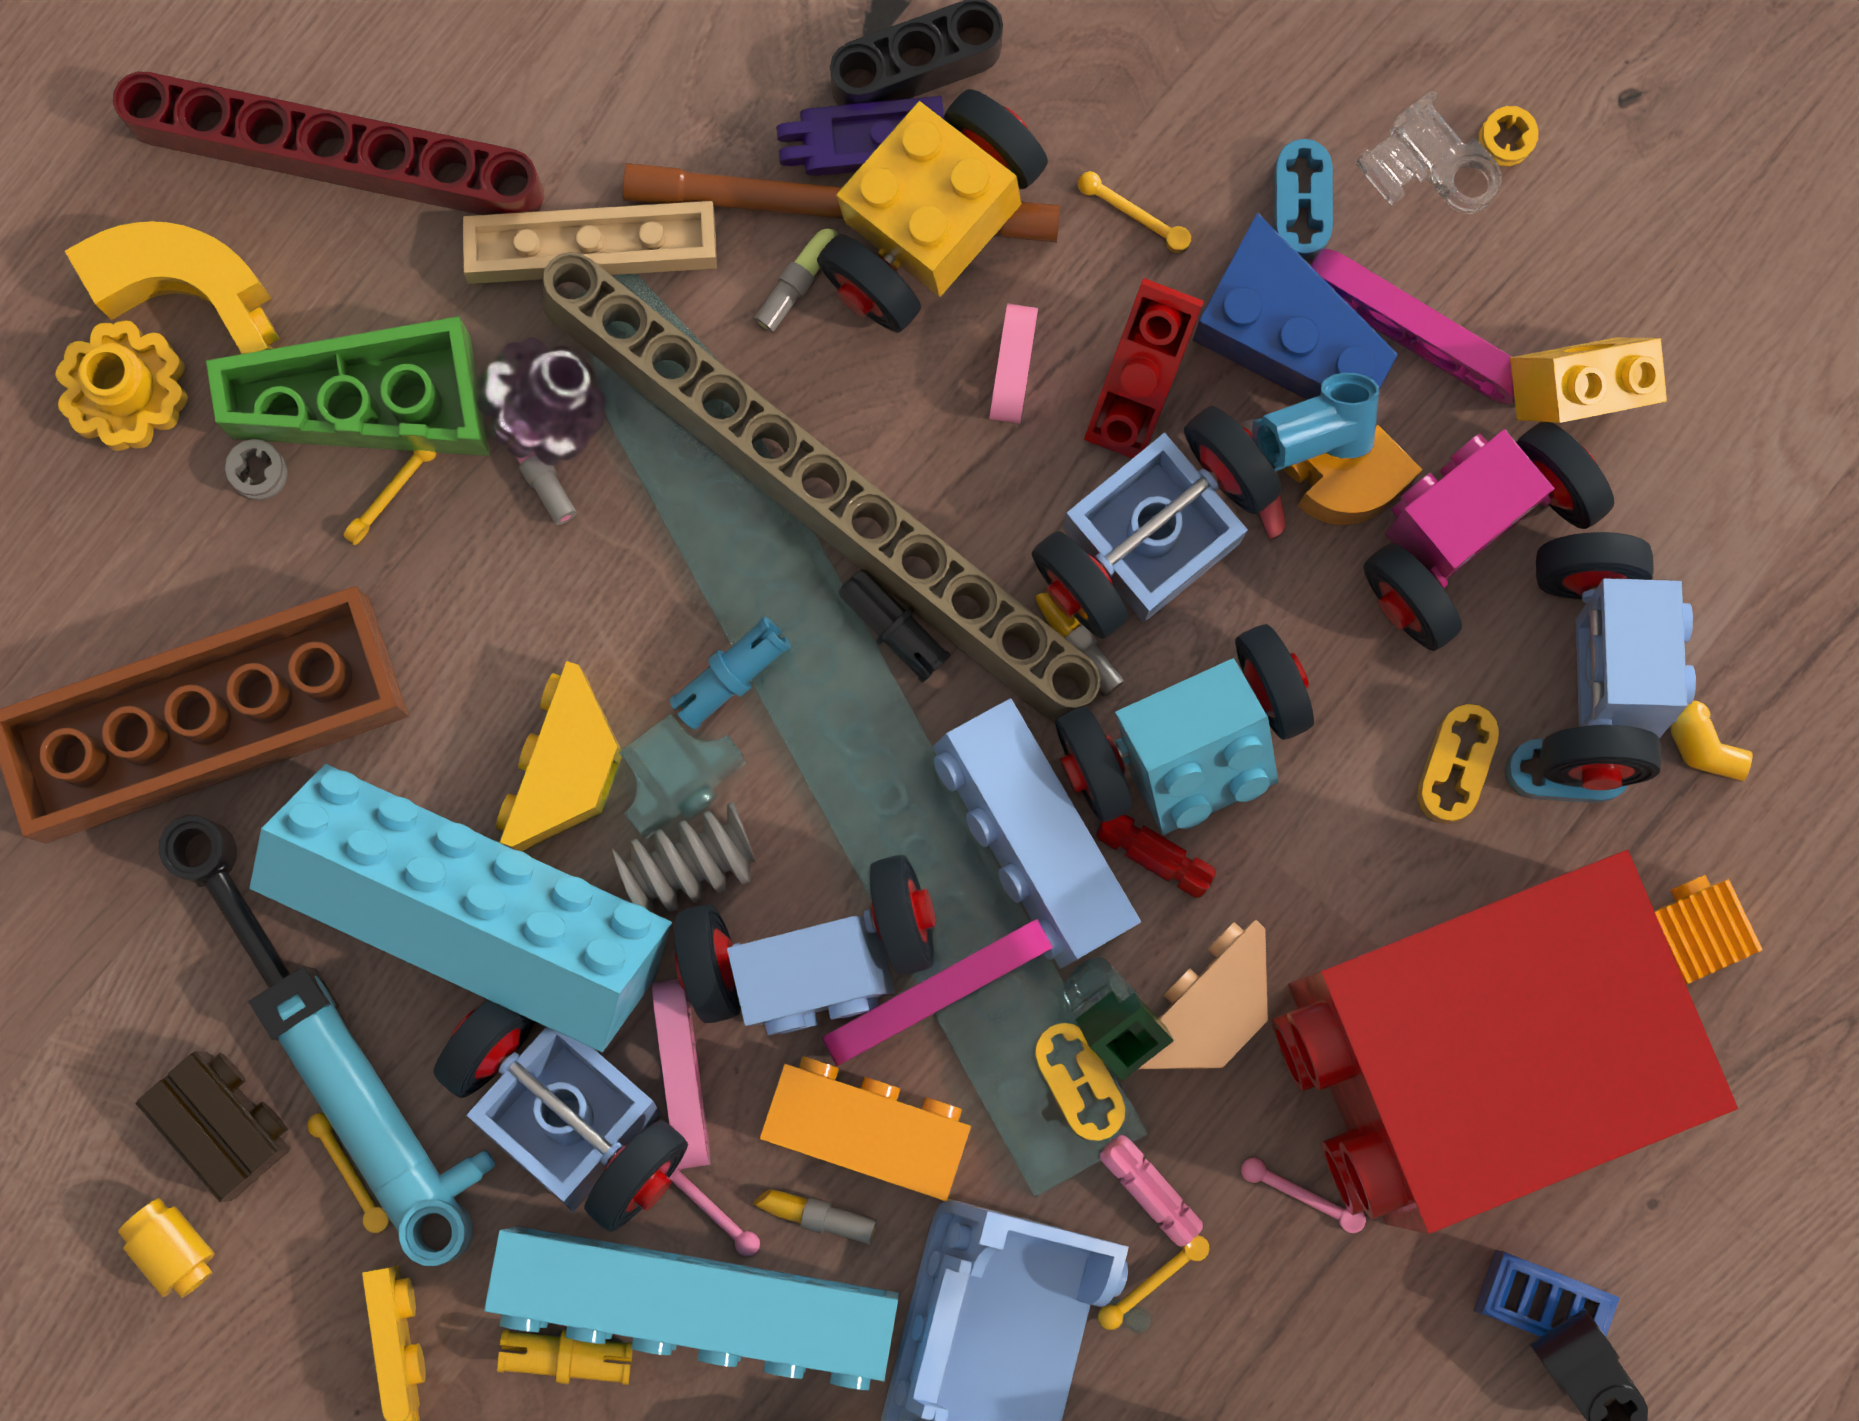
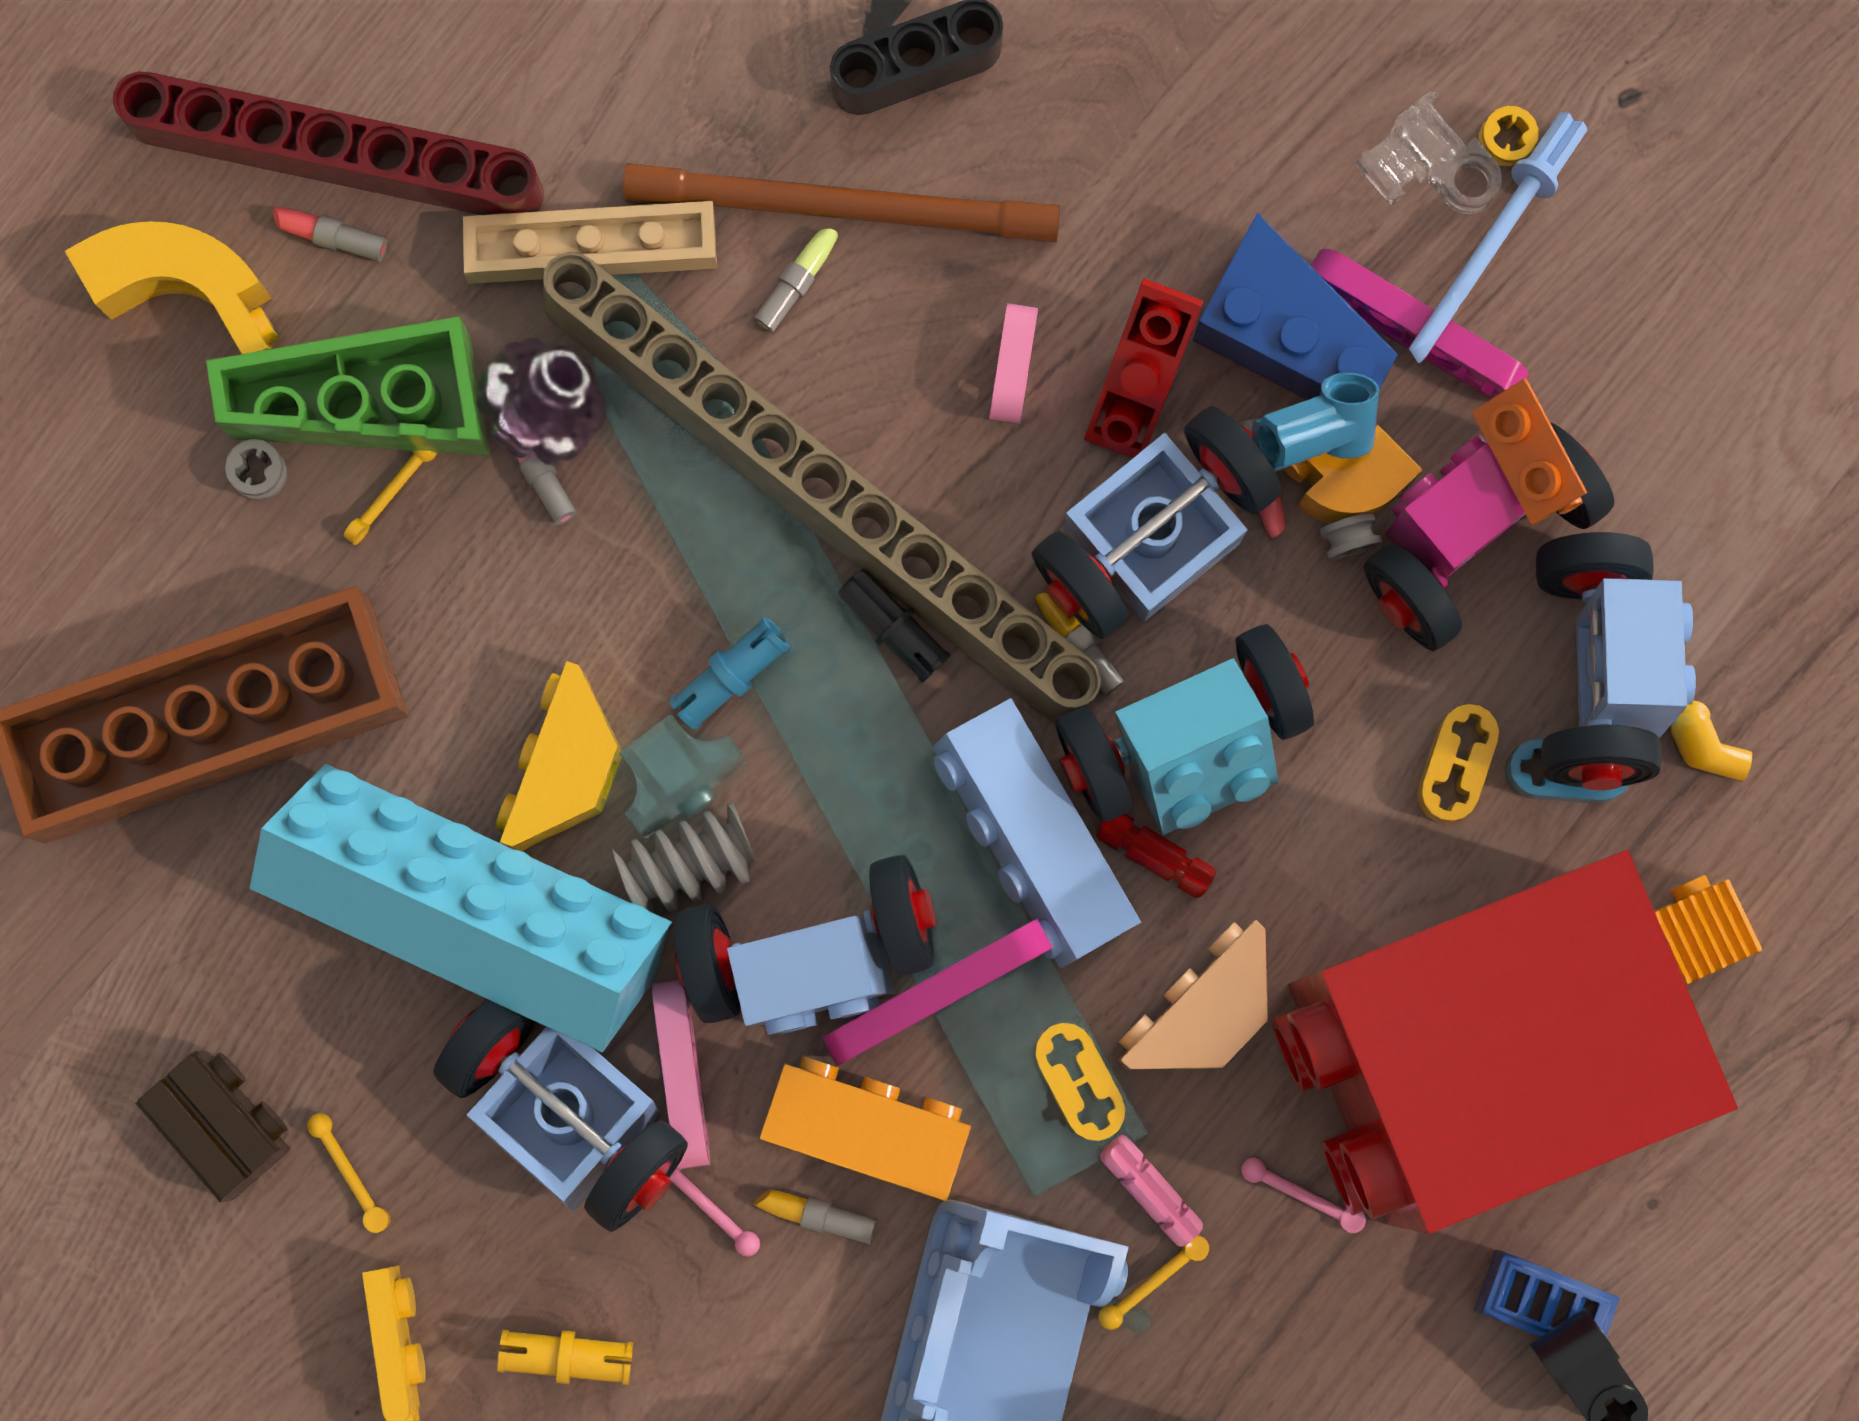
(121, 385): yellow plant -> none
(167, 1249): yellow brick -> none
(305, 1021): medium azure piece -> none
(330, 233): none -> light grey piece
(691, 1303): medium azure brick -> none
(844, 135): dark purple hinge -> none
(929, 204): yellow brick -> none
(1114, 1017): dark green leg -> none
(1176, 238): yellow hinge -> none
(1317, 199): dark azure beam -> none
(1351, 536): none -> light grey bush
(1530, 453): none -> orange hinge
(1534, 178): none -> light blue piece
(1588, 379): yellow brick -> none

